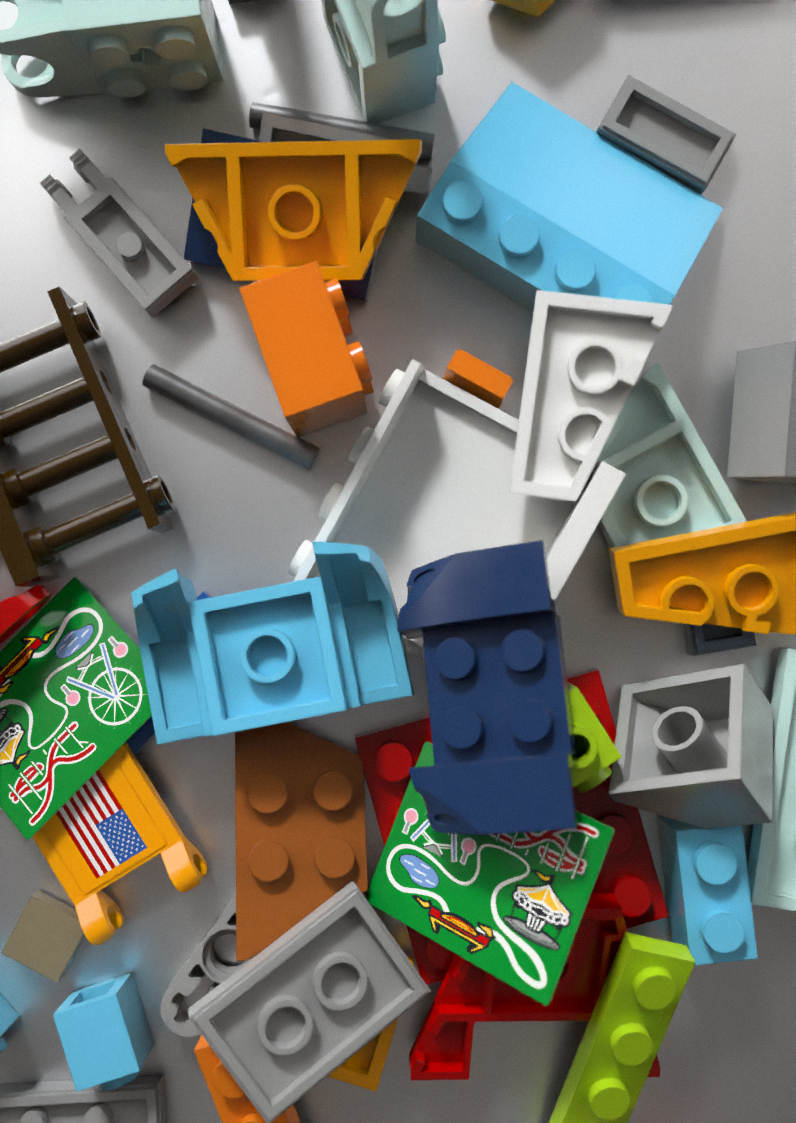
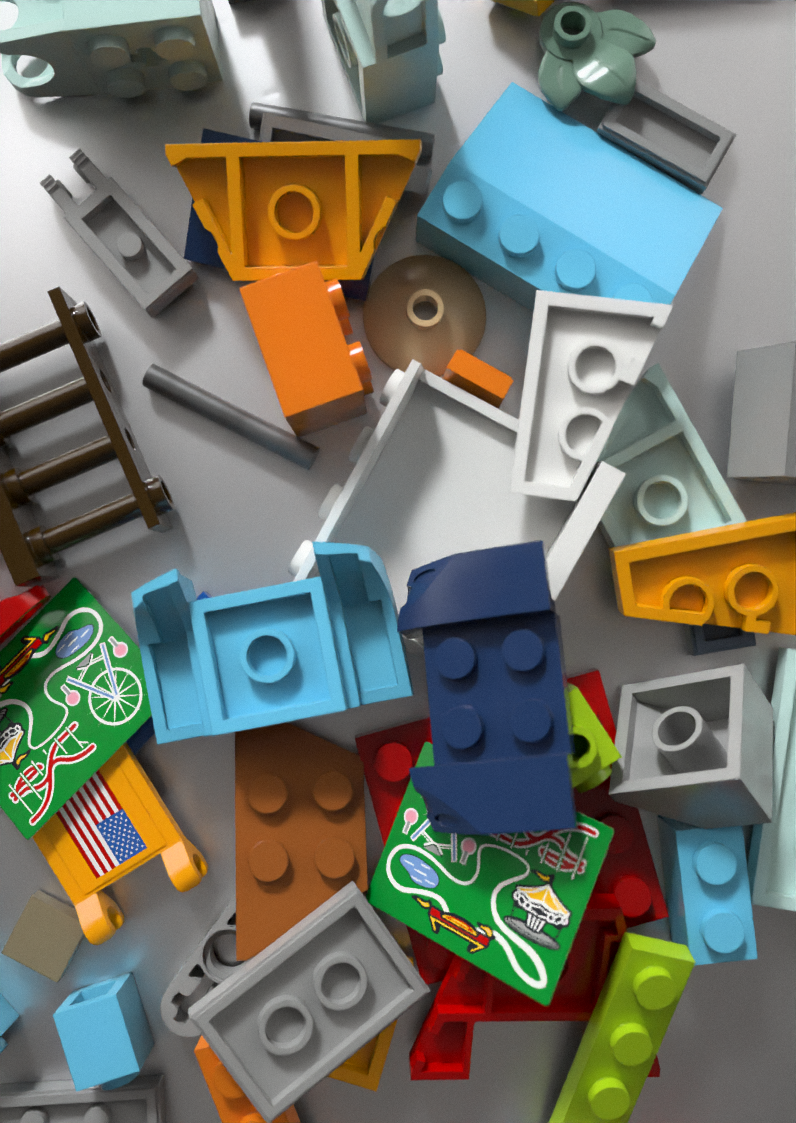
(401, 336): none -> tan dish
(595, 59): none -> sand green plate

